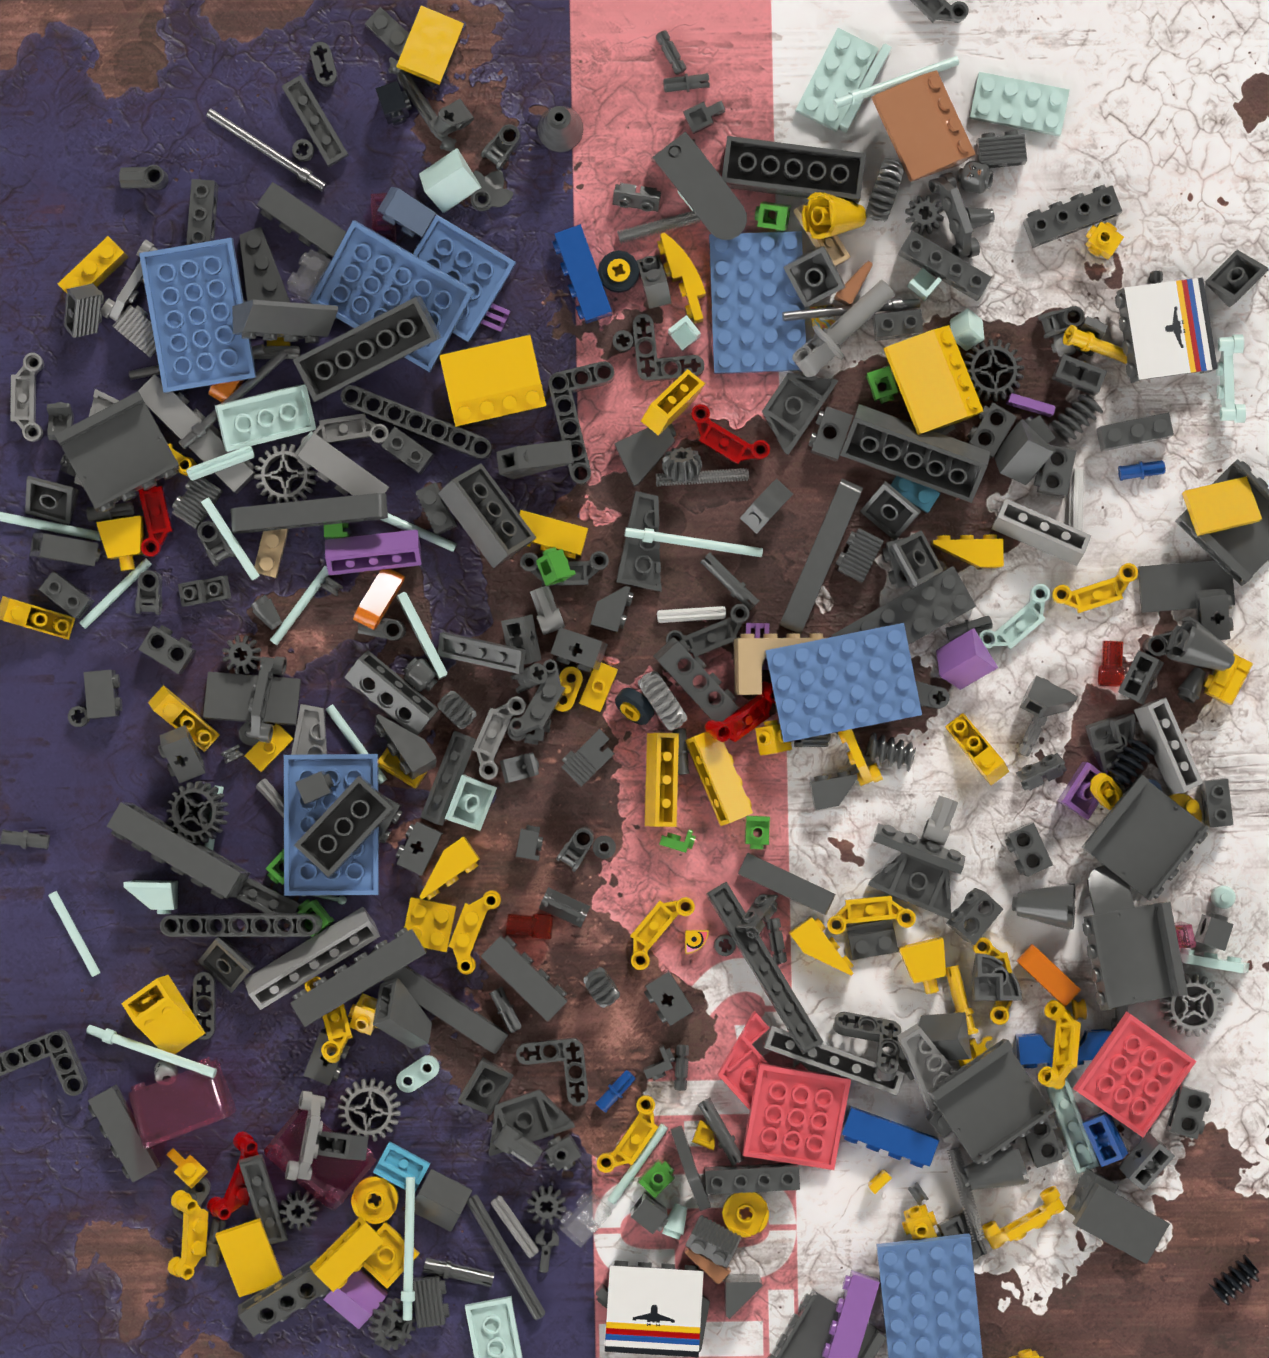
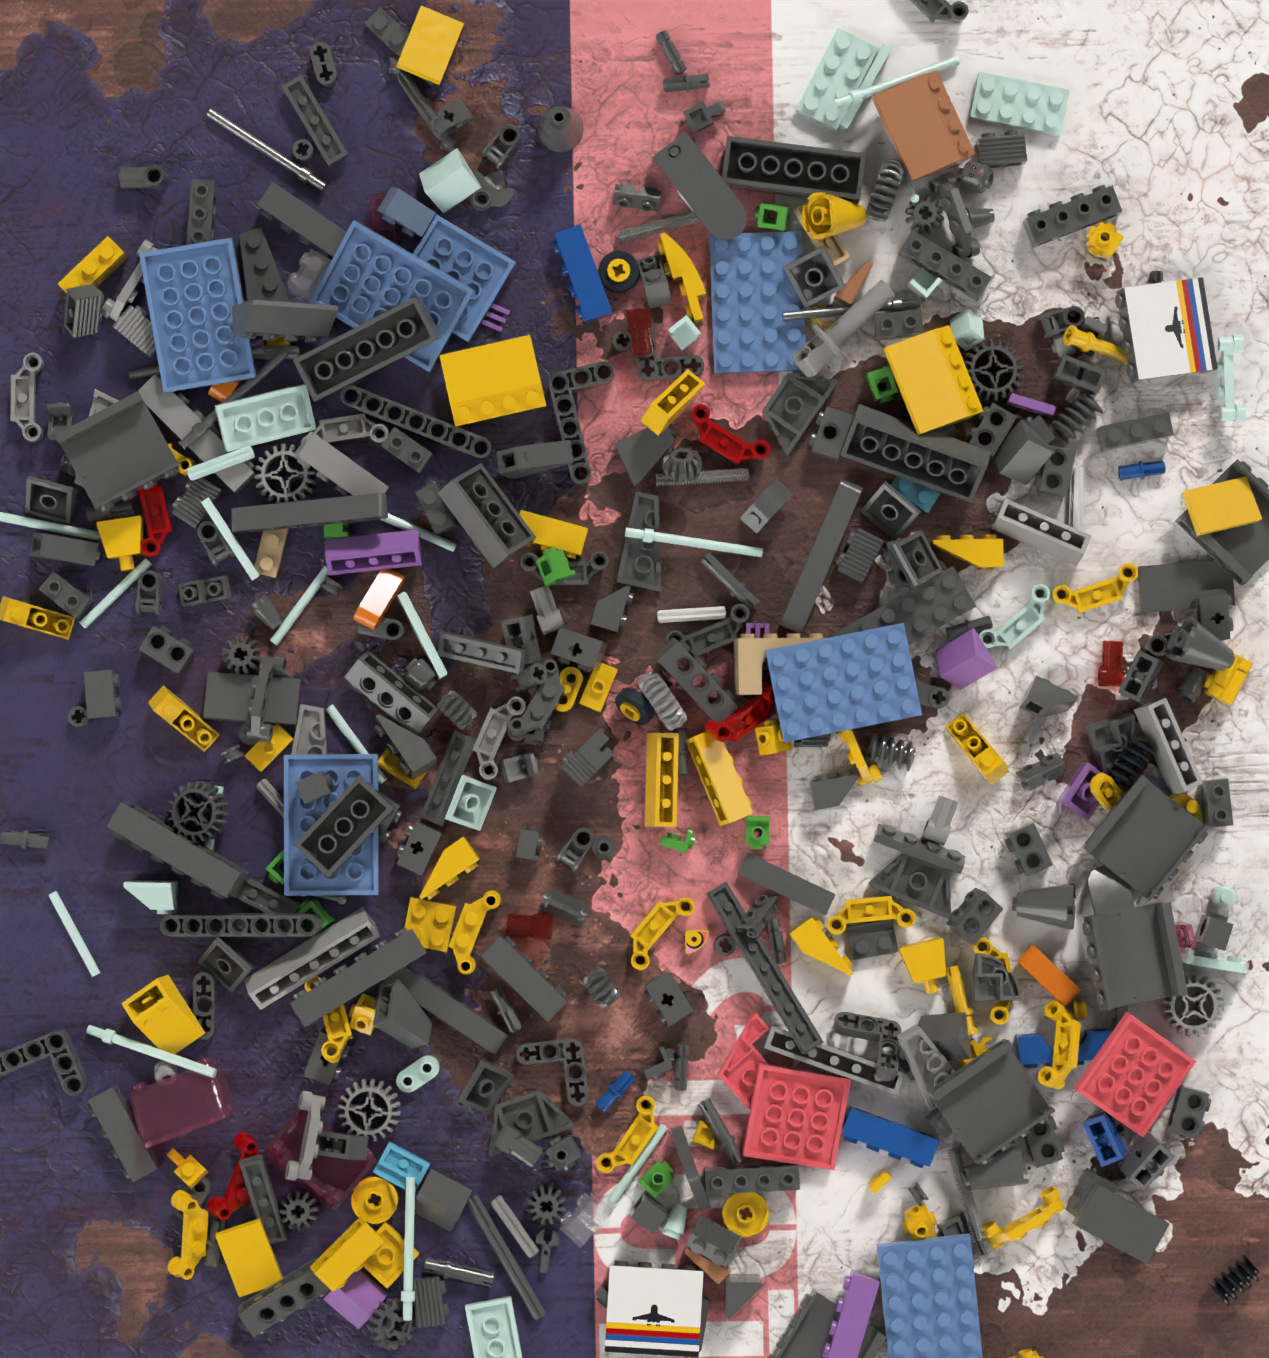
(179, 743): dark grey brick -> none
(394, 103): black brick -> none
(640, 324): none -> clear red piece
(914, 197): none -> light aqua hinge
(1072, 1127): light aqua tile -> none
(1235, 277): dark grey slope -> none

